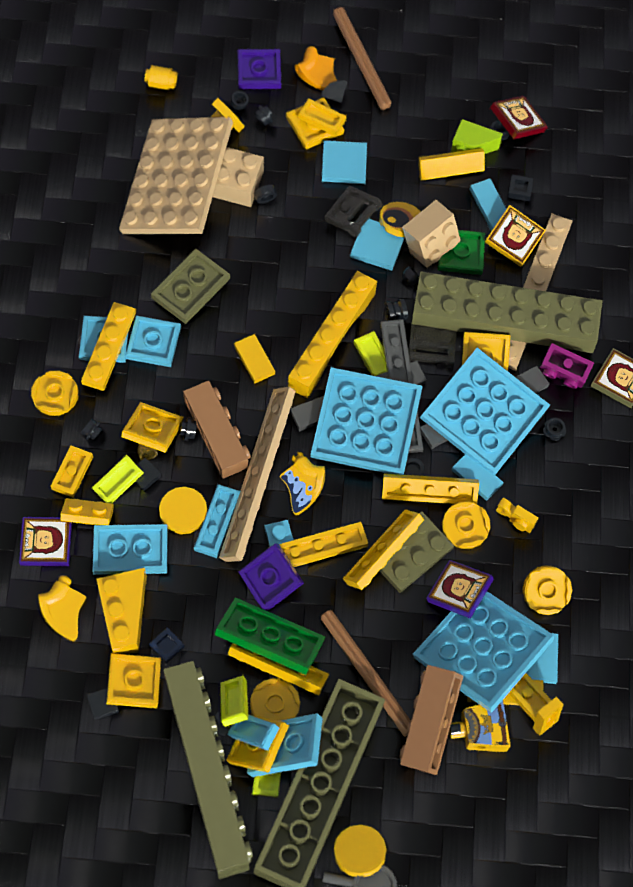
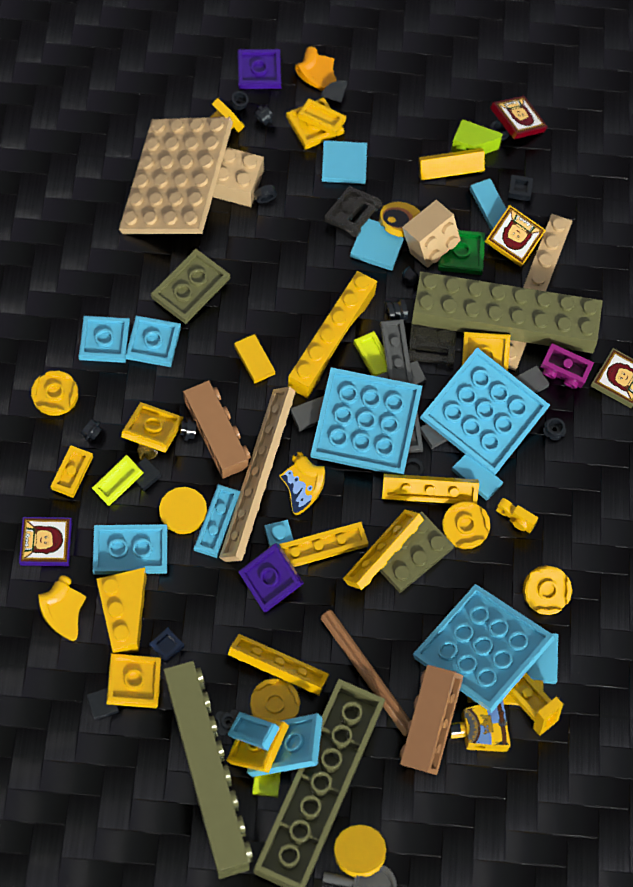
(86, 512): yellow plate -> none
(108, 346): yellow plate -> none
(161, 77): yellow brick -> none
(234, 701): neon yellow tile -> none
(270, 636): green plate -> none
(362, 58): medium nougat axle -> none
(460, 589): tile -> none

